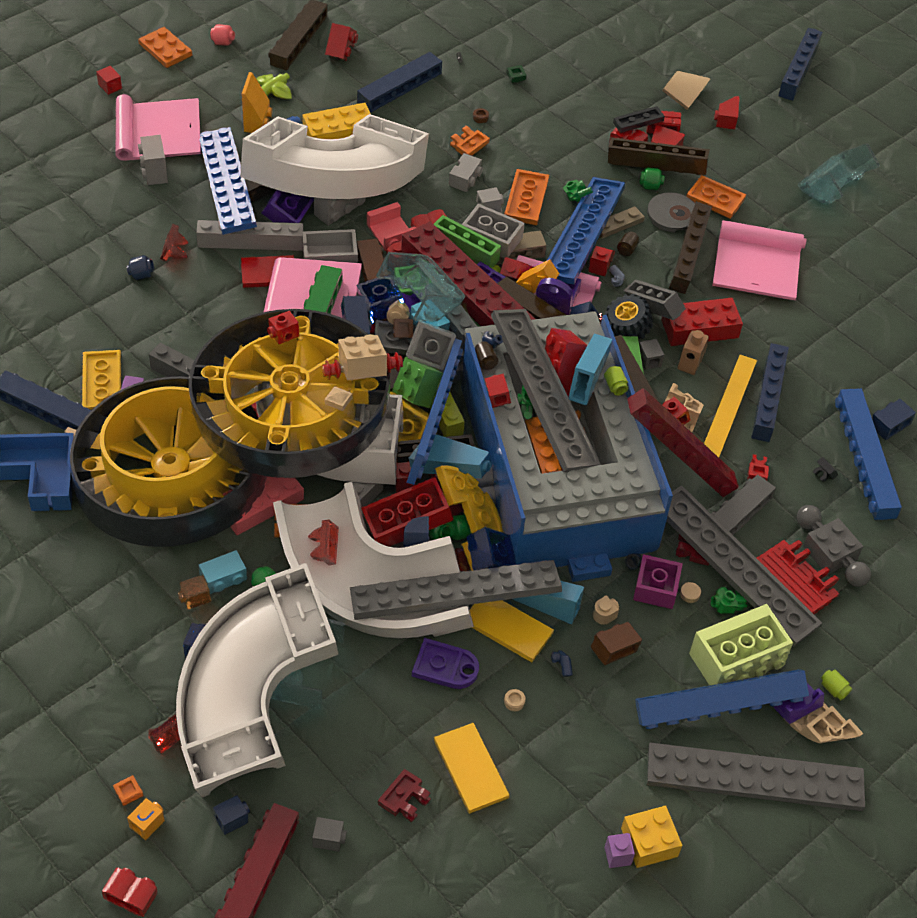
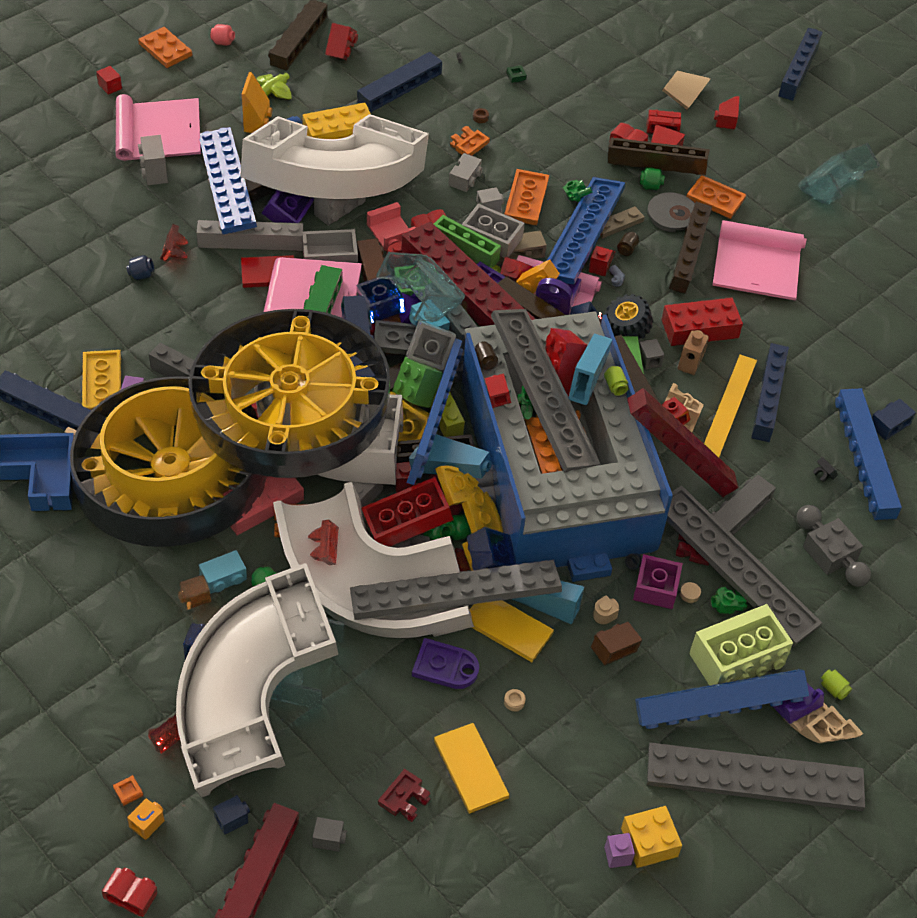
(283, 327): red brick -> none
(338, 398): tan tile -> none
(362, 359): tan brick -> none
(397, 311): tan plate -> none
(402, 328): reddish brown plate -> none
(416, 531): dark blue brick -> none
(494, 341): dark blue arm -> none
(565, 662): dark blue arm -> none
(638, 119): black plate -> none
(660, 300): dark grey brick -> none
(758, 467): red plate -> none
(800, 579): red hinge -> none

